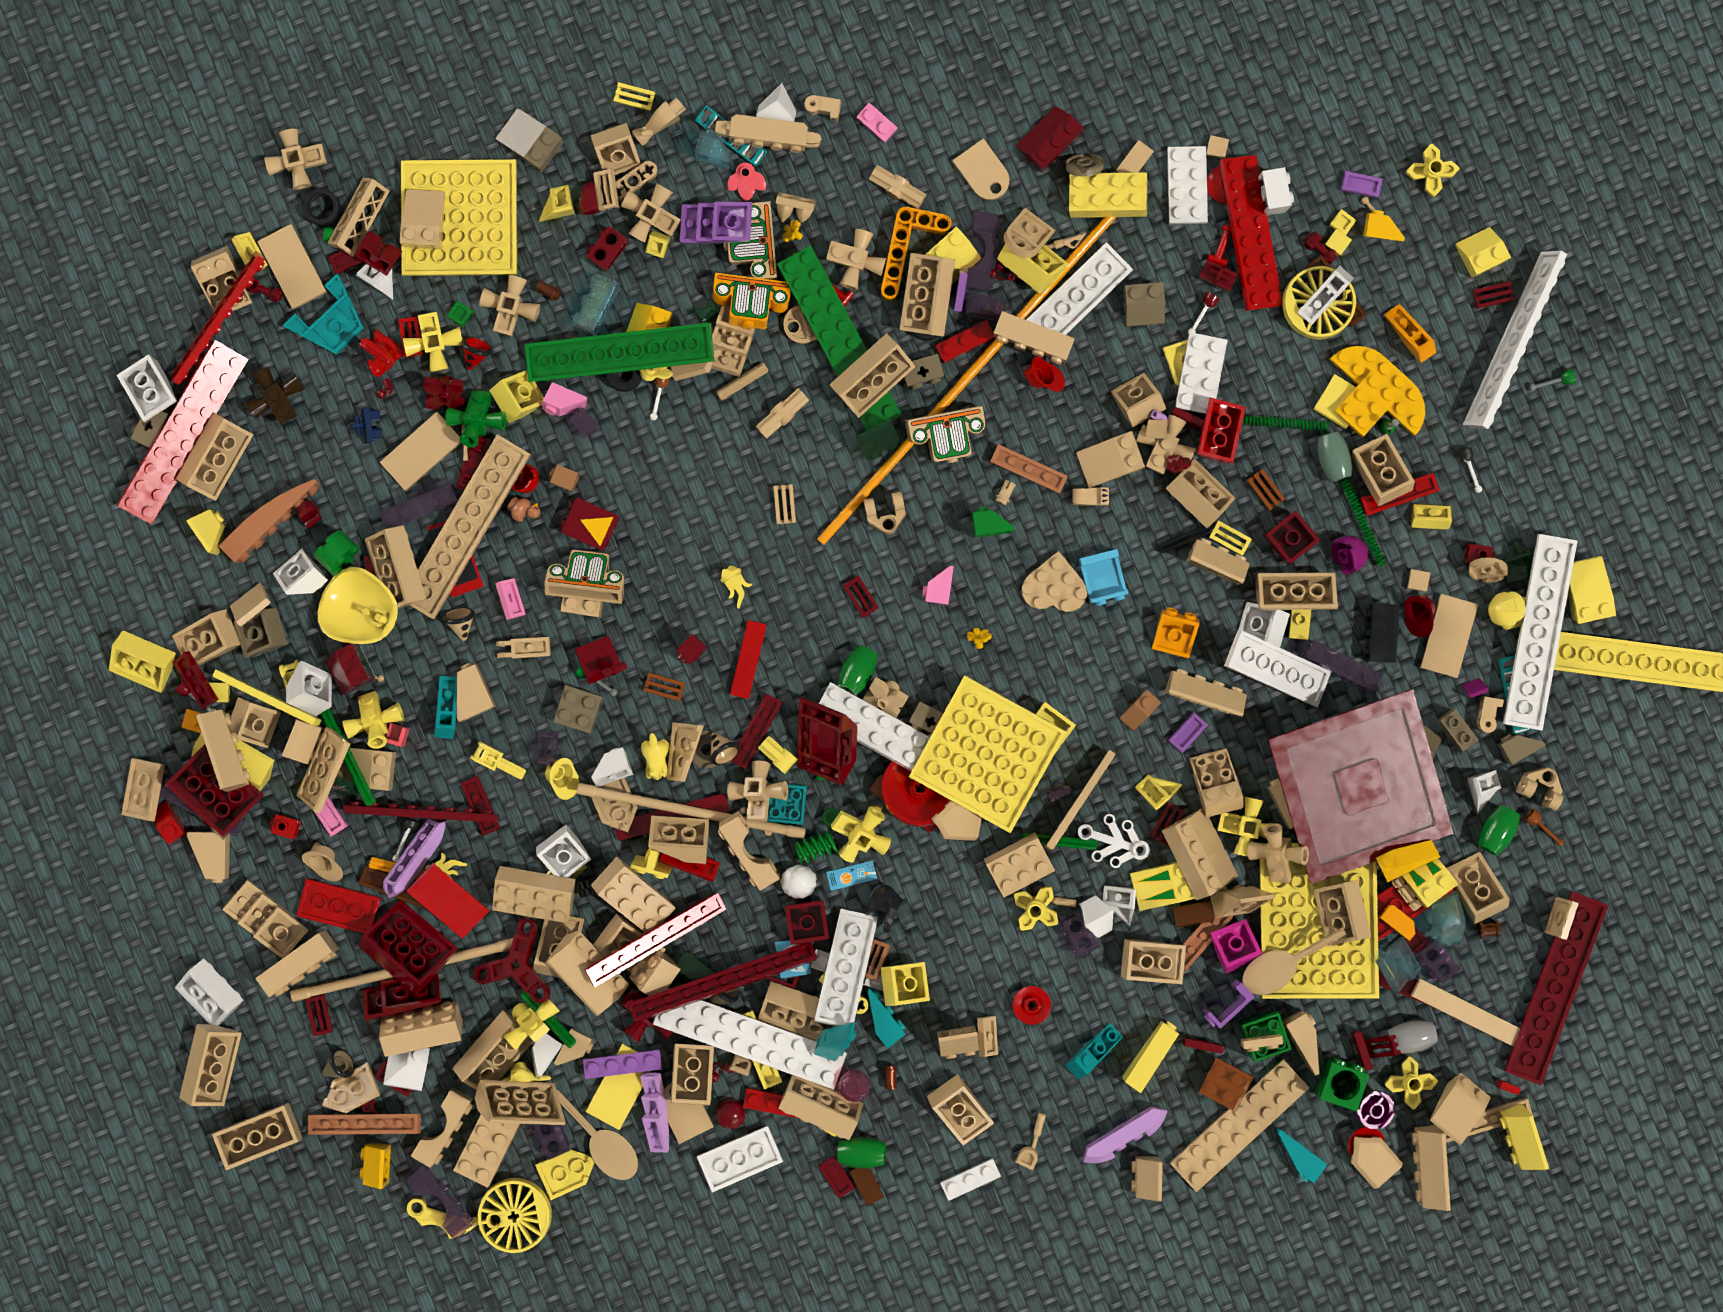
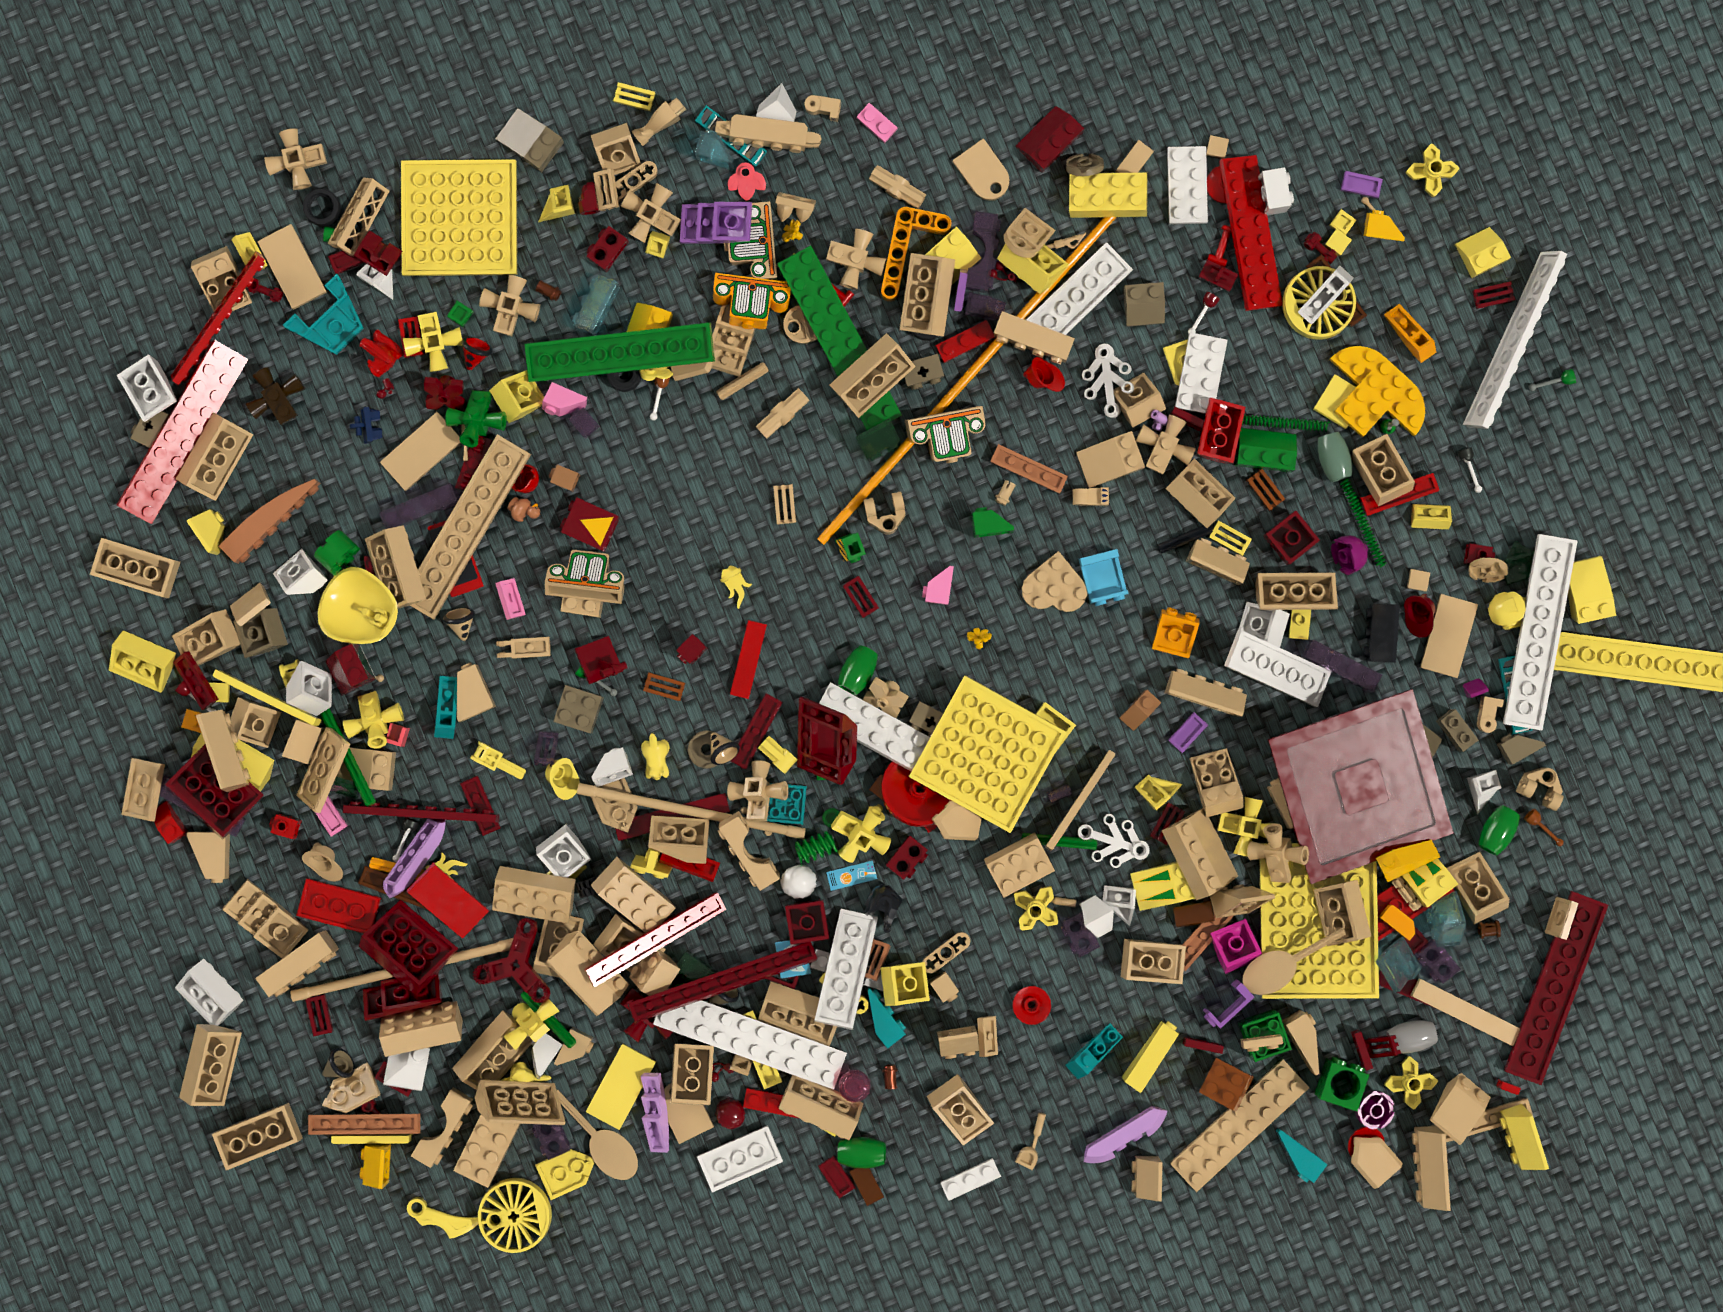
(135, 568): none -> tan brick
(308, 513): dark red piece -> none
(370, 1138): none -> light yellow tile
(422, 219): tan slope -> none
(456, 1221): clear purple arch -> none
(622, 1064): medium lavender plate -> none
(682, 749): tan wing -> none
(707, 311): clear green bush -> none
(834, 1041): teal slope -> none
(857, 549): none -> green brick
(902, 854): none -> dark red brick
(944, 987): none -> tan brick
(946, 944): none -> tan beam
(1107, 377): none -> white plant
(1157, 429): tan tile -> none
(1177, 464): dark red arm -> none
(1266, 450): none -> green slope

